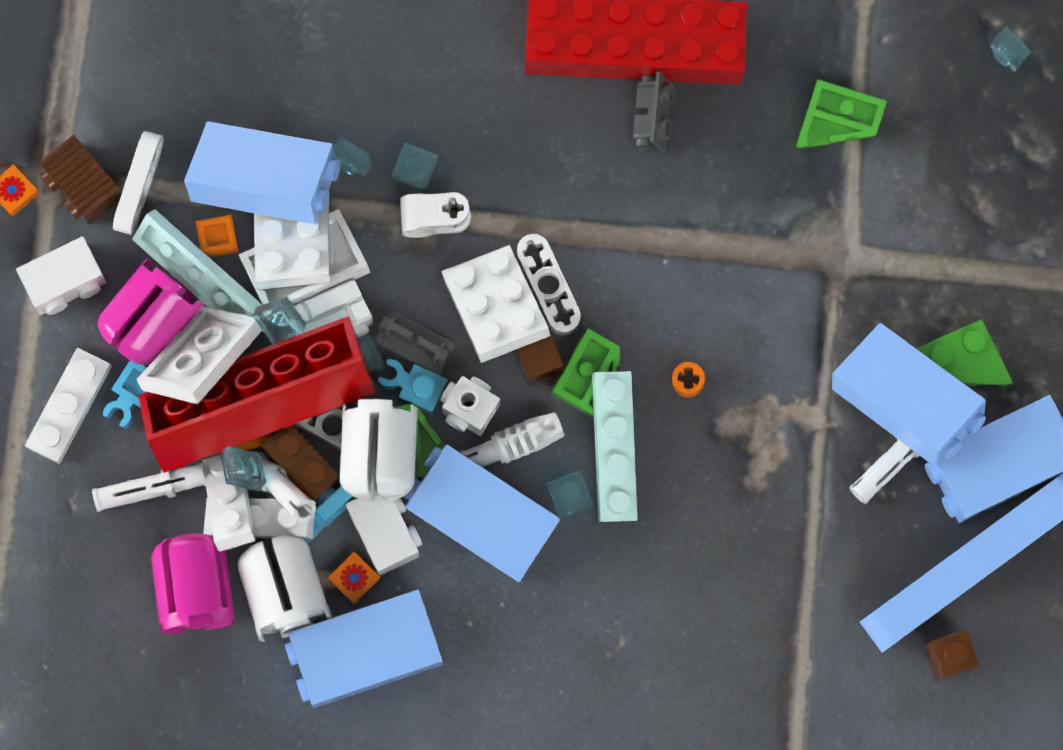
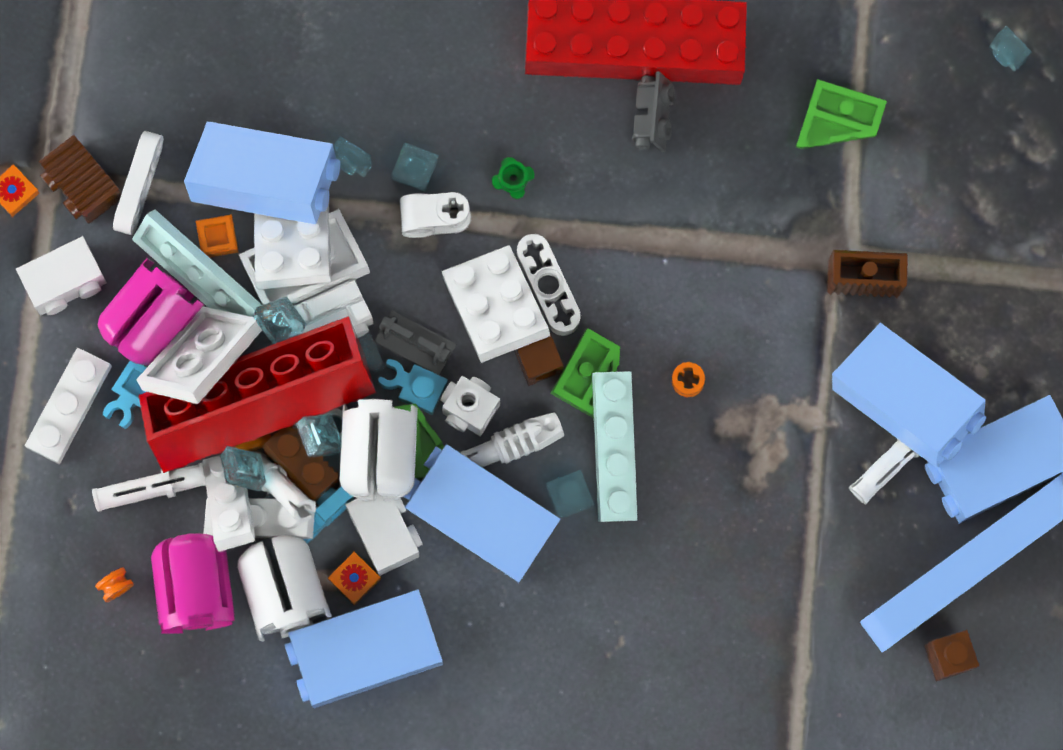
(114, 584): none -> orange bush
(319, 435): none -> clear light blue plate
(509, 168): none -> green plate
(867, 273): none -> reddish brown brick
(969, 356): bright green wing -> none

